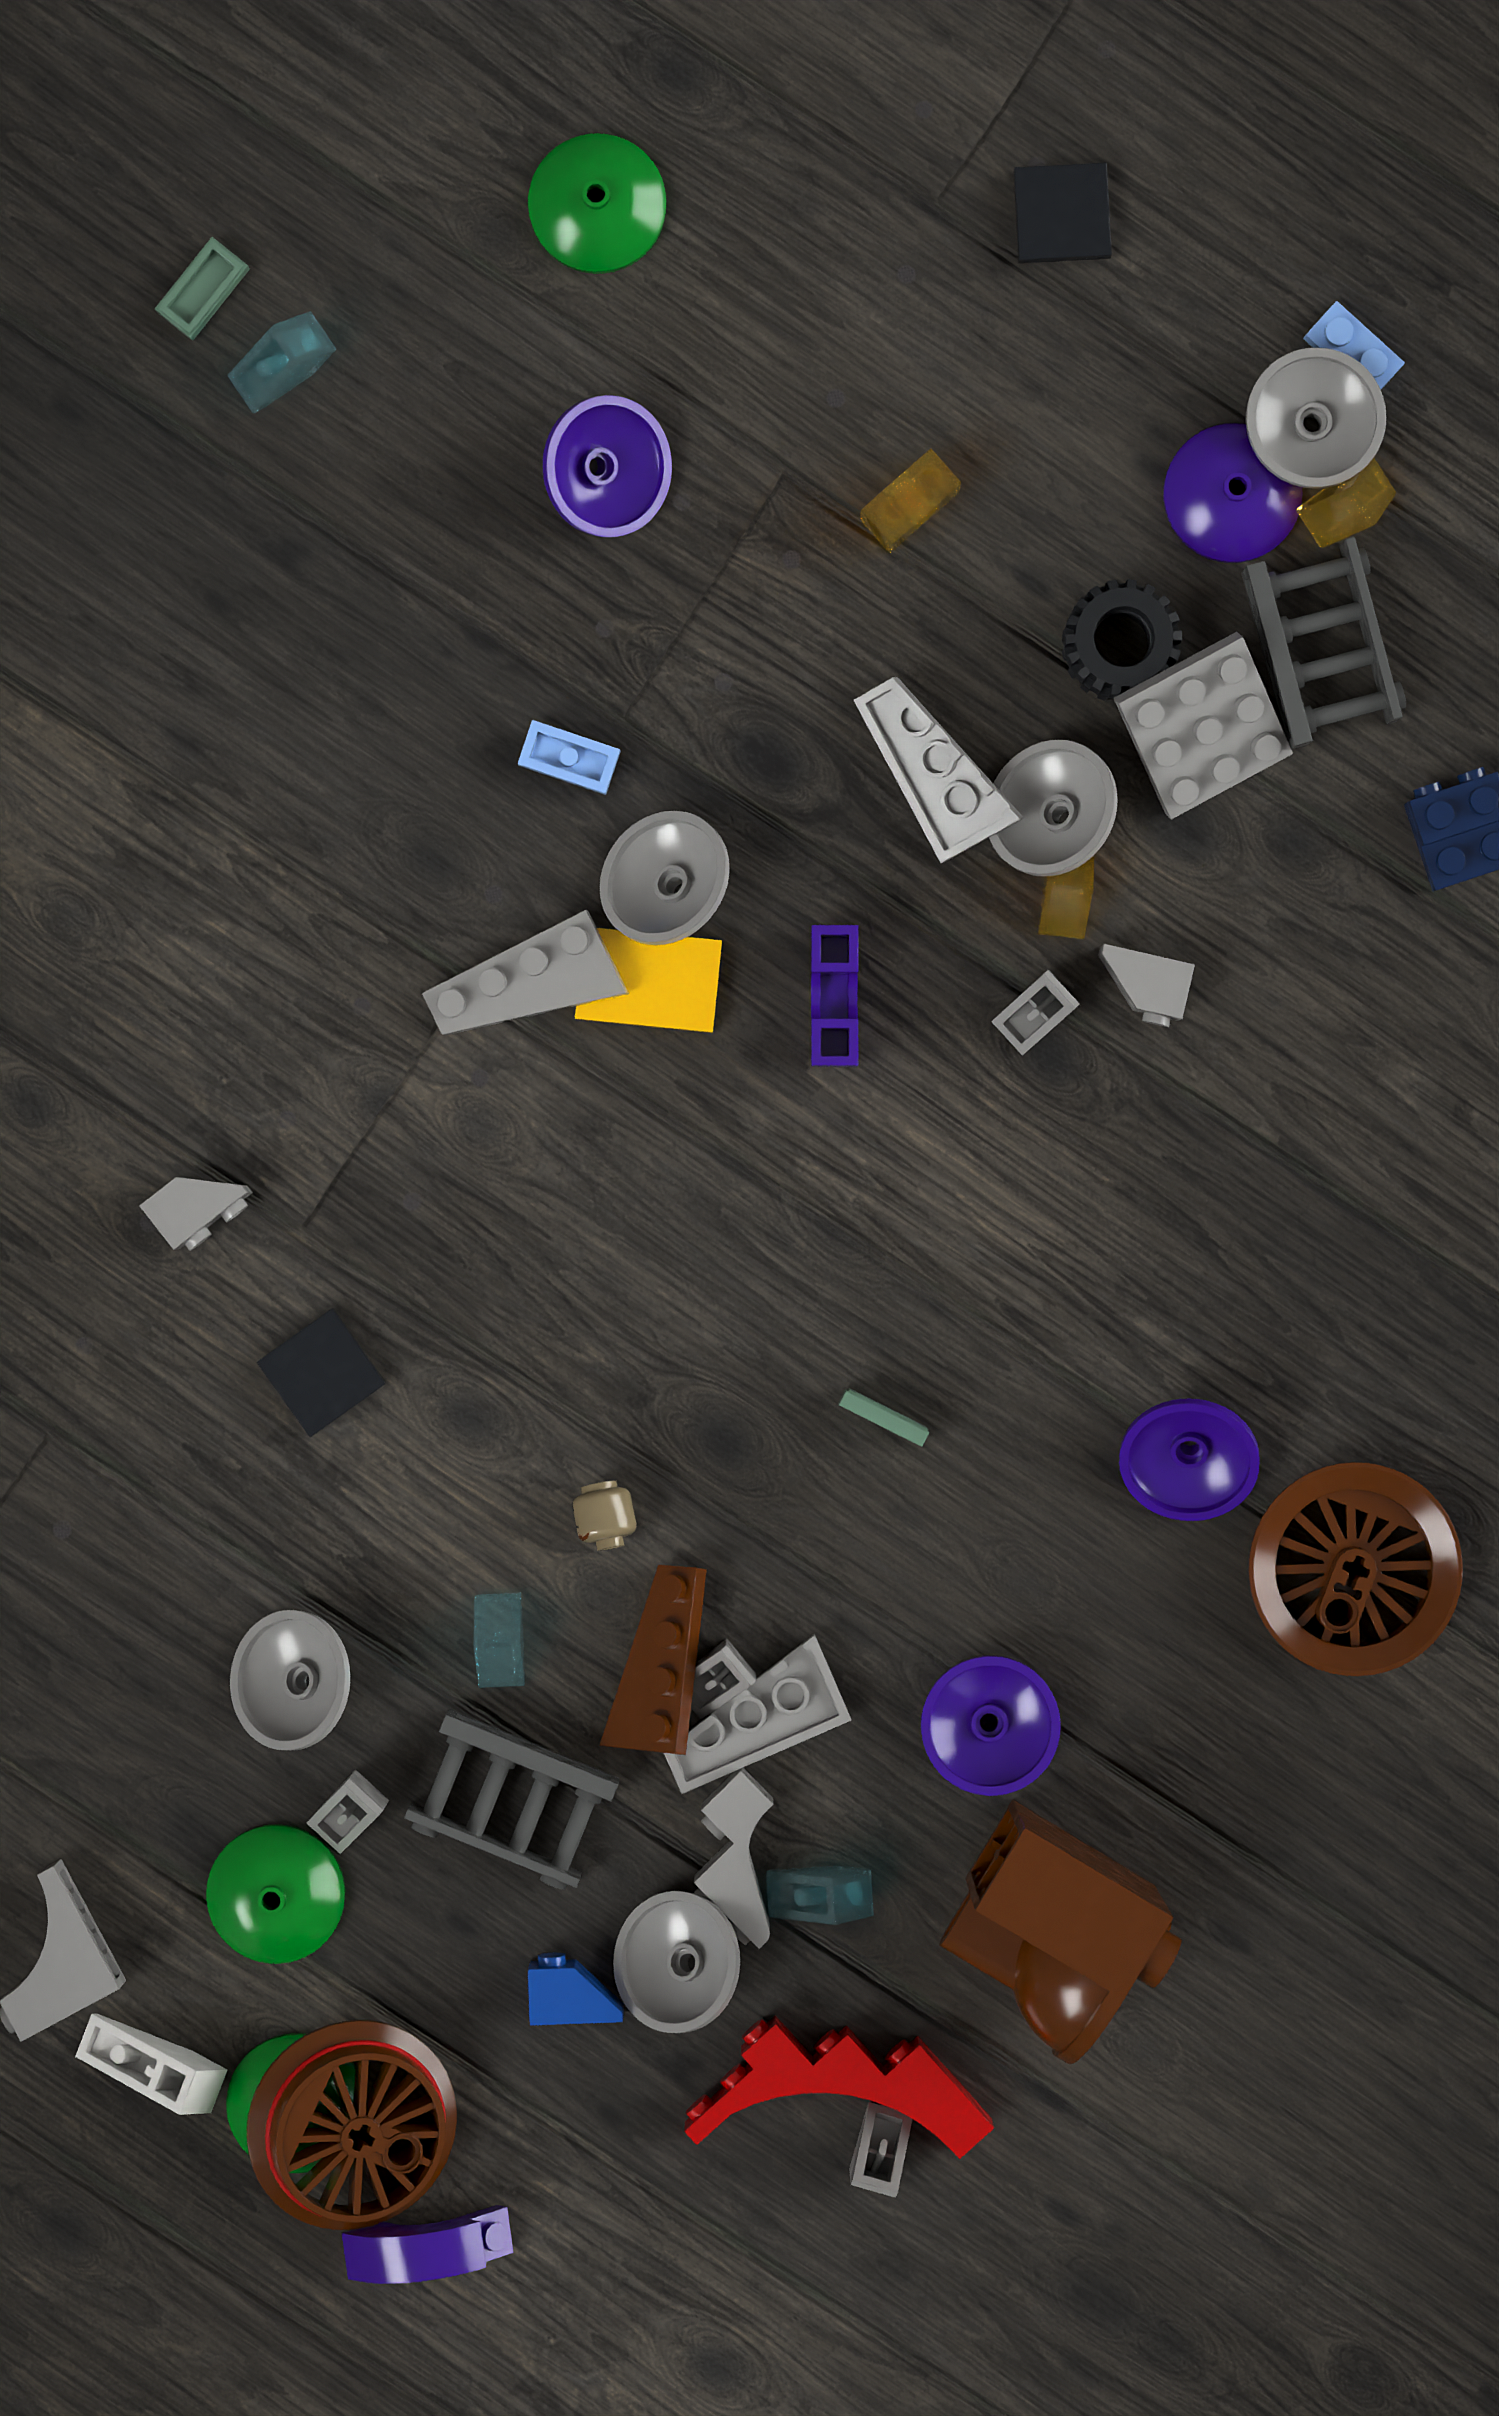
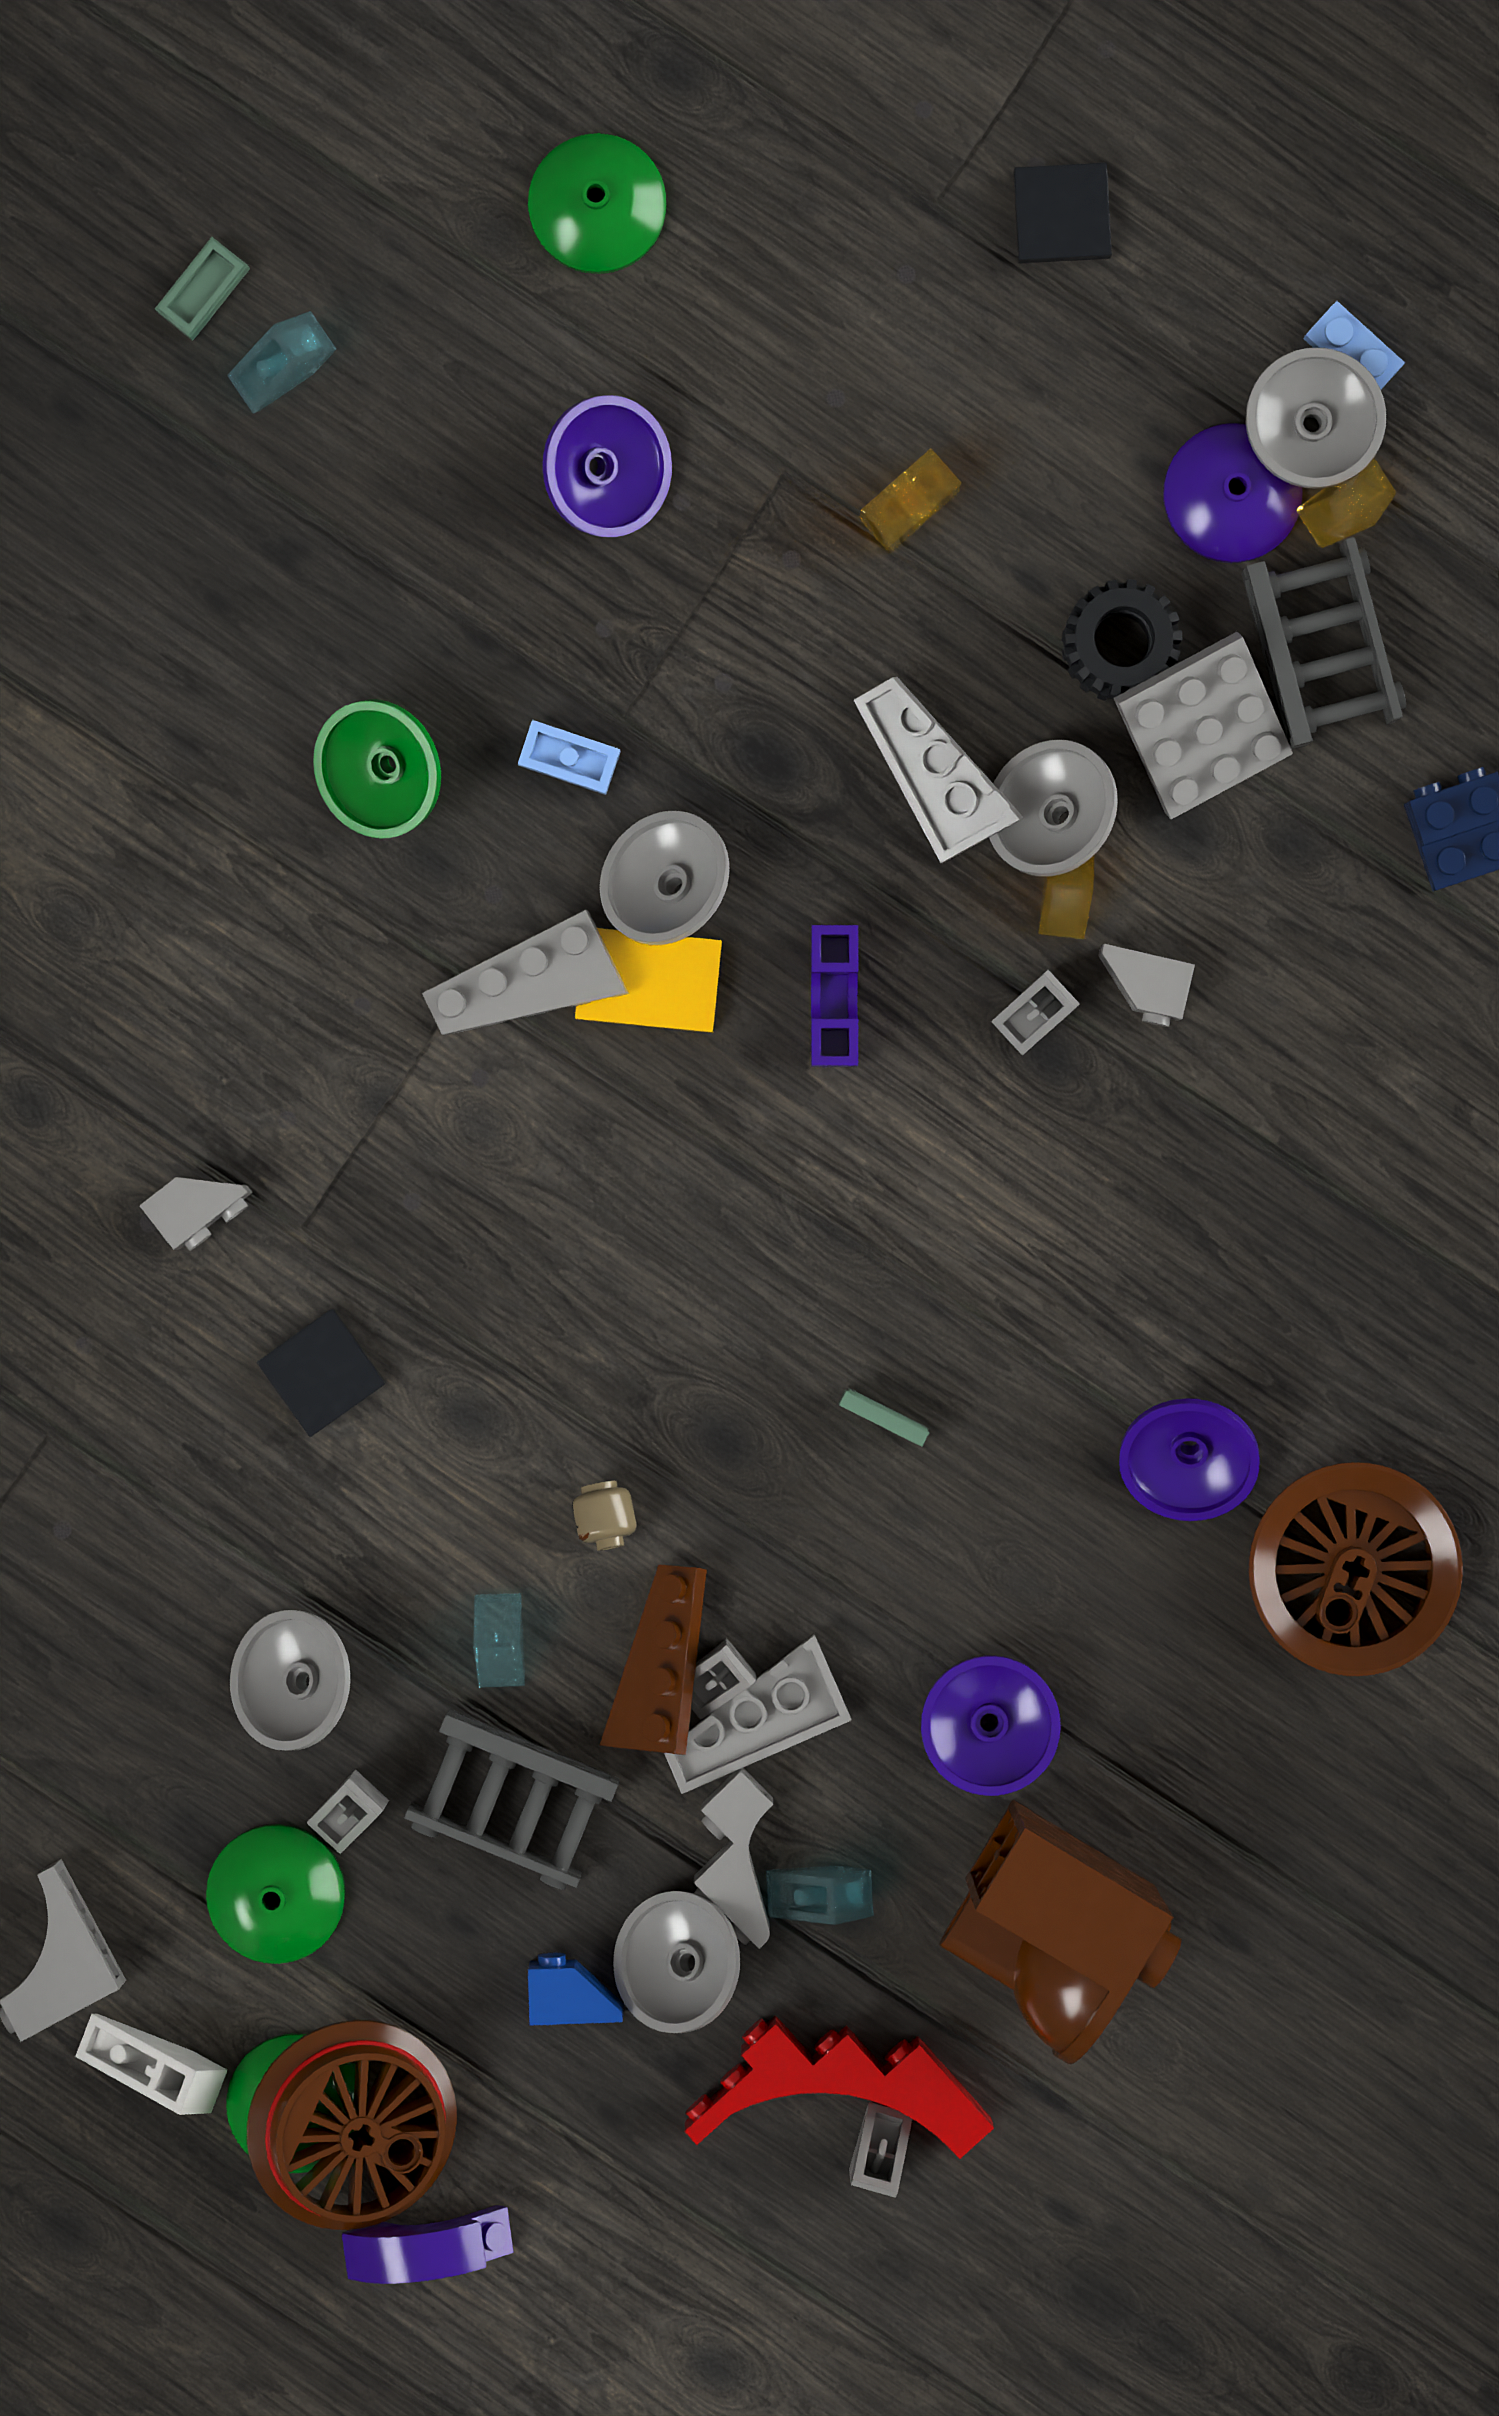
(356, 770): none -> green dish

